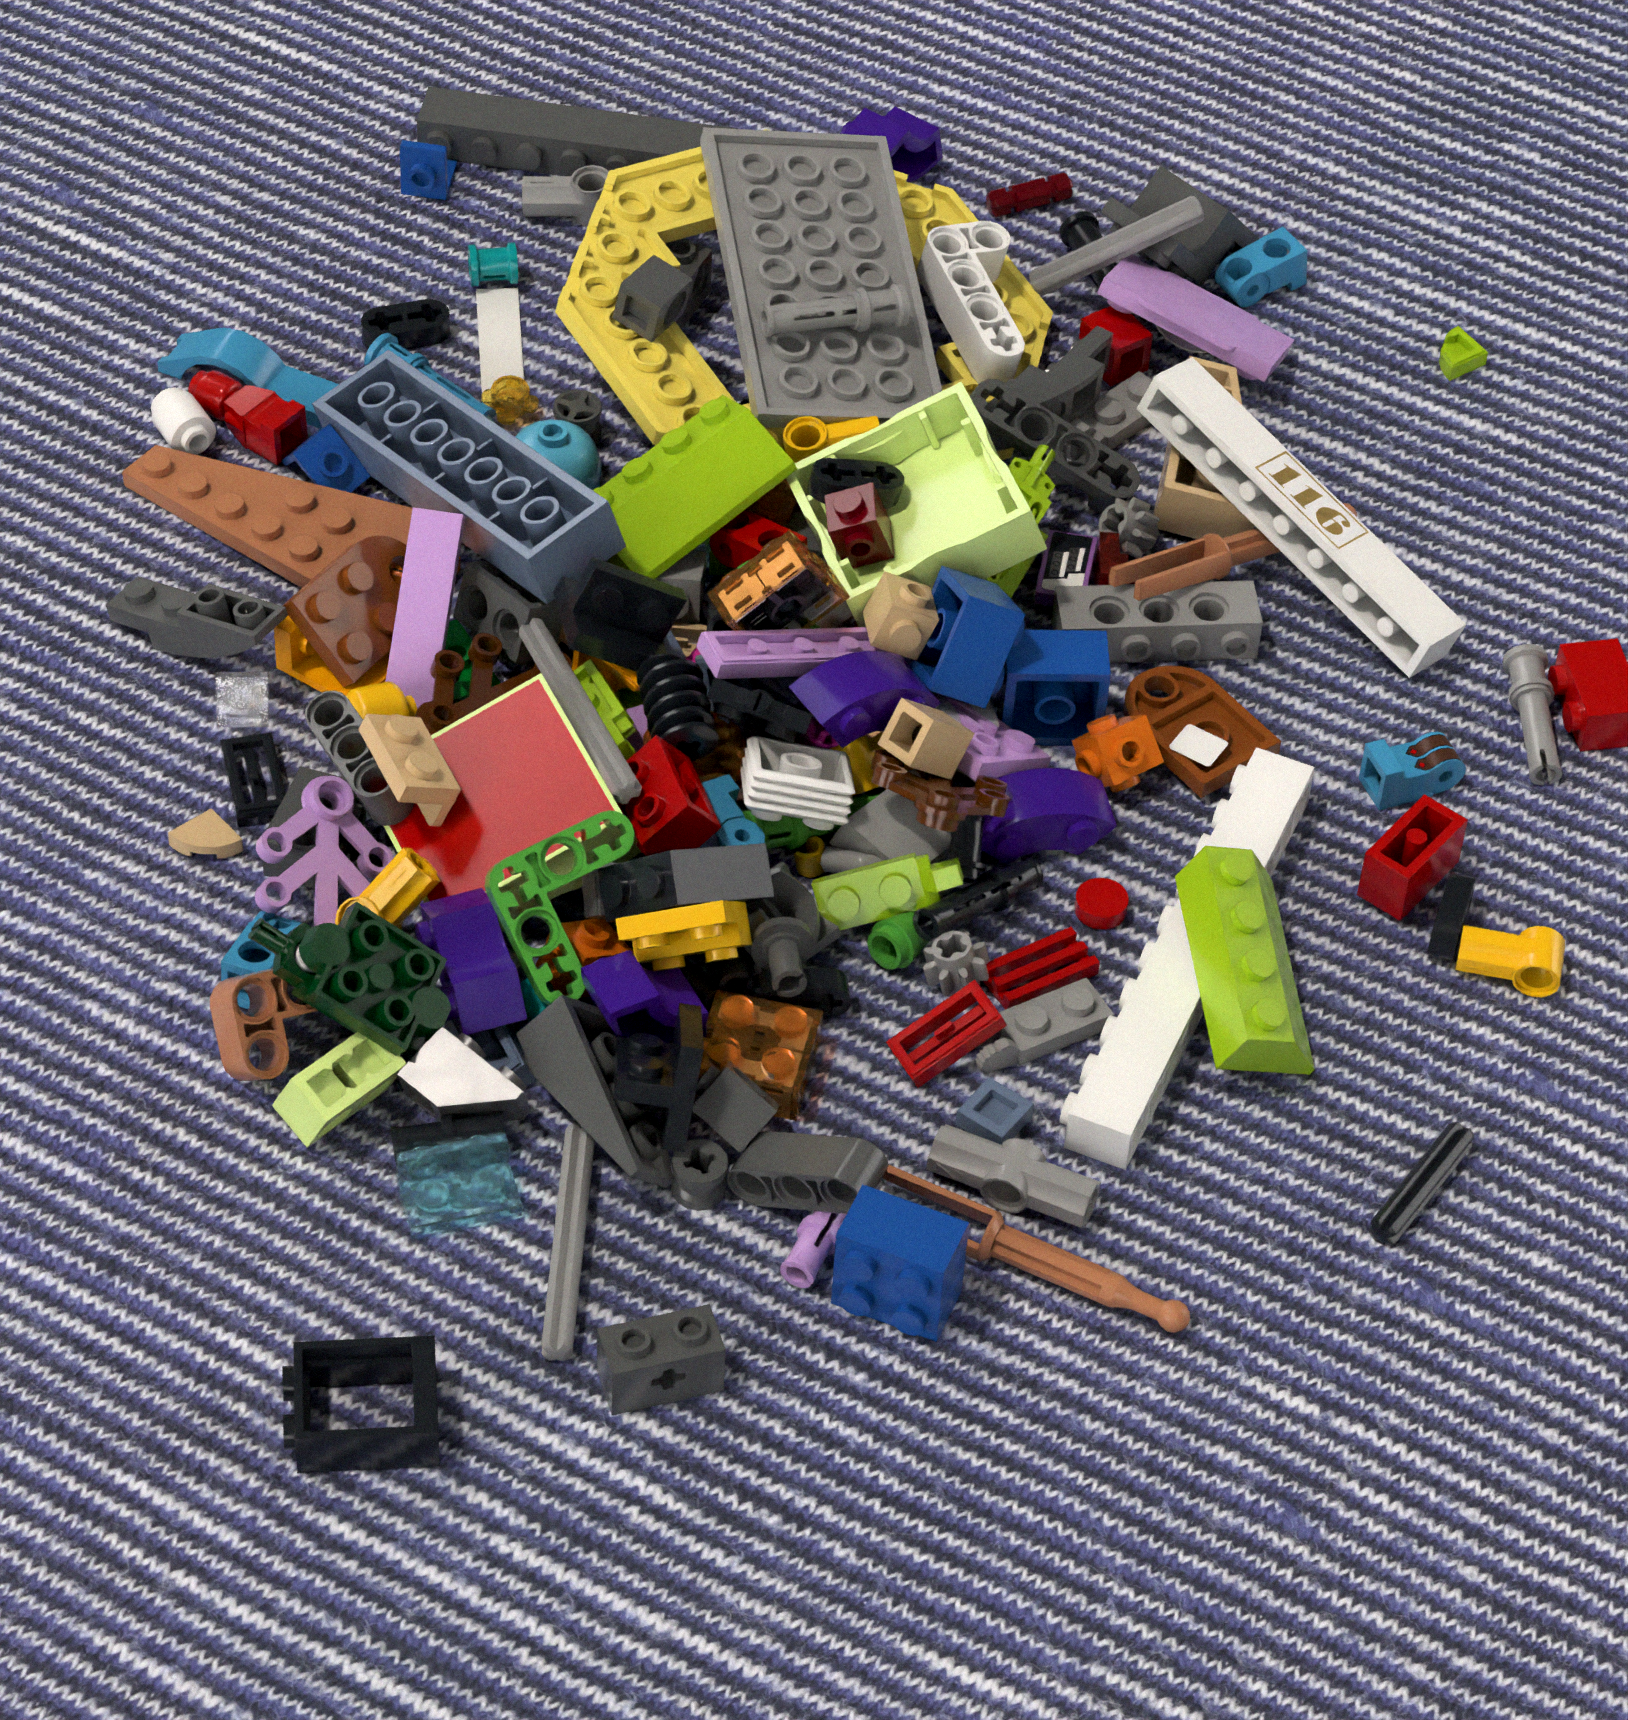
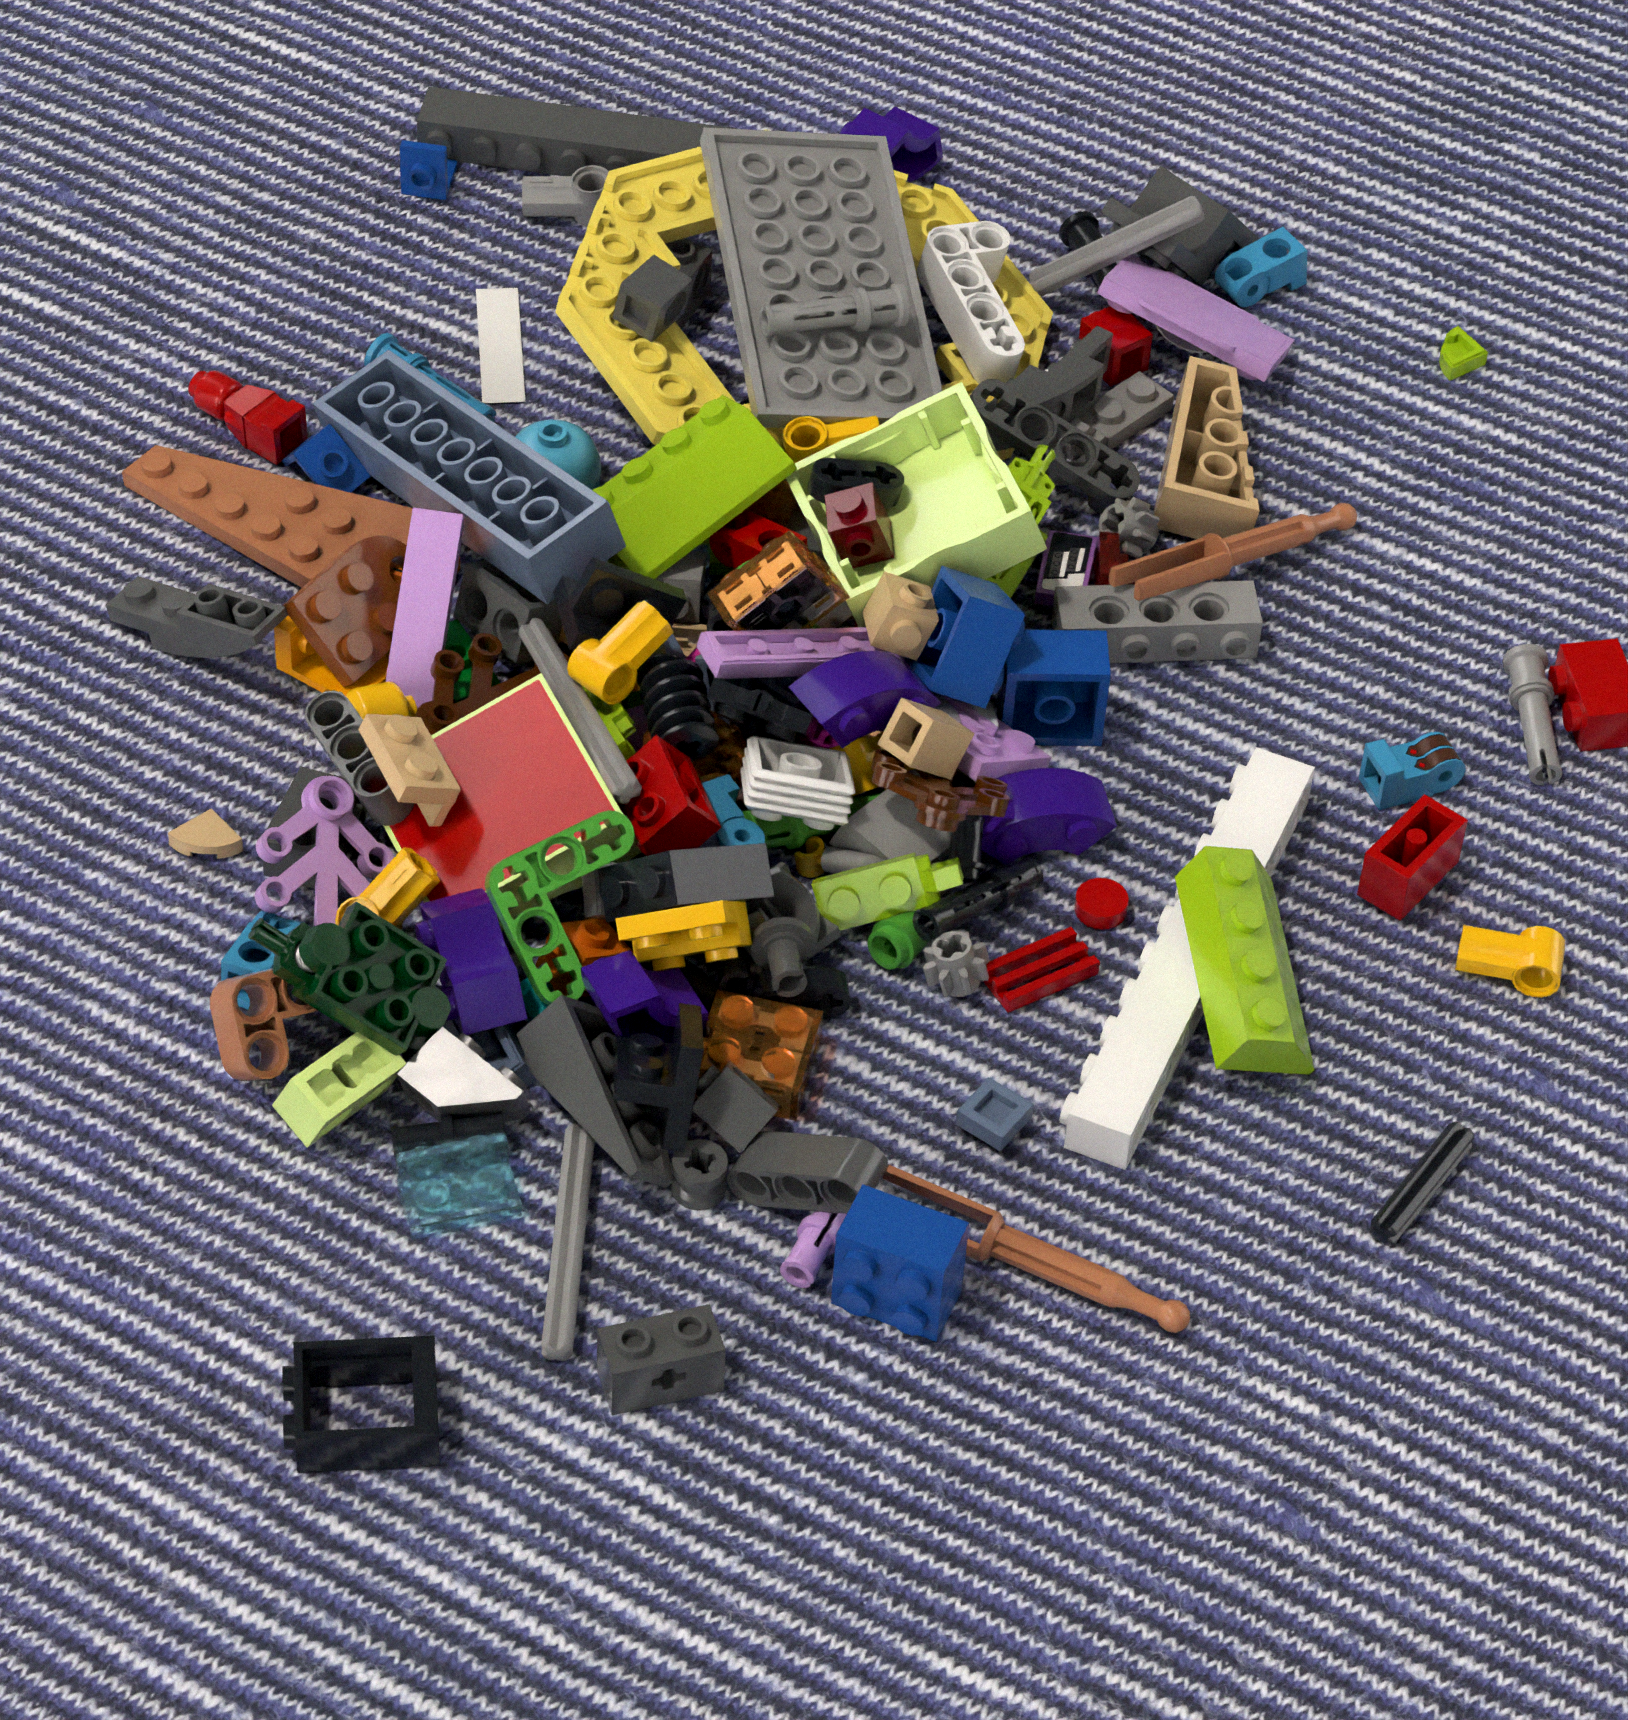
(182, 421): white brick -> none
(242, 699): clear tile -> none
(249, 361): dark azure piece -> none
(260, 807): black tile -> none
(408, 323): black beam -> none
(492, 264): teal bush -> none
(510, 389): clear yellow plate -> none
(580, 409): dark grey wheel -> none
(611, 664): none -> yellow piece
(950, 1039): red tile -> none
(1013, 1175): light grey piece -> none
(1029, 194): dark red axle -> none
(1045, 1026): light grey hinge -> none
(1117, 750): orange brick -> none
(1198, 745): white sticker -> none
(1206, 705): dark orange plate -> none
(1301, 517): white brick -> none
(1451, 916): black beam -> none

